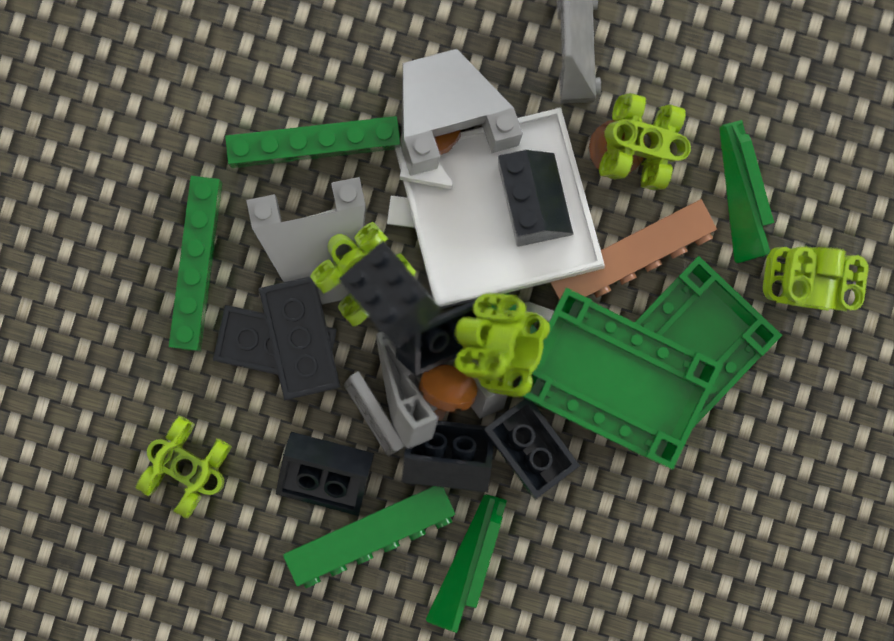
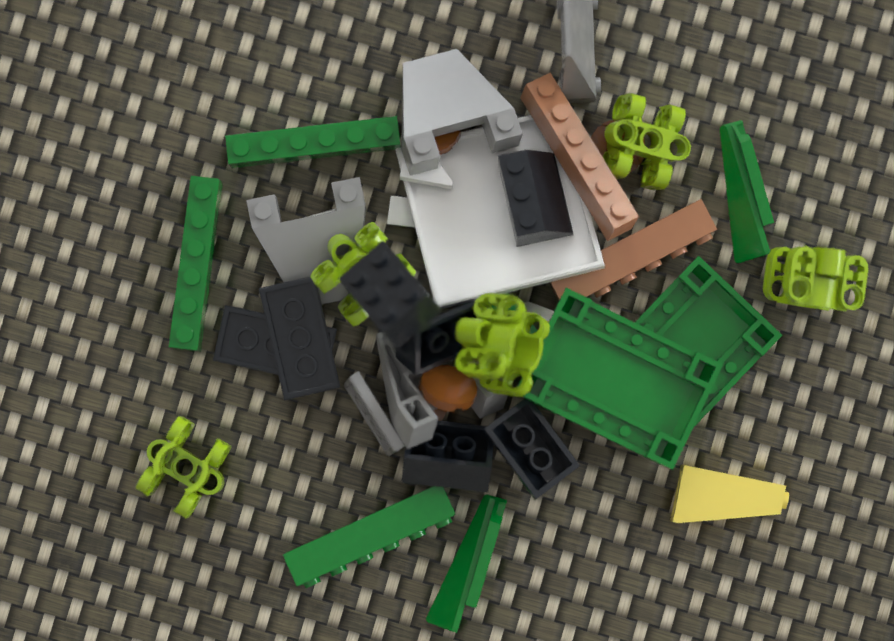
(324, 473): black slope -> none
(579, 156): none -> nougat brick
(718, 495): none -> light yellow slope

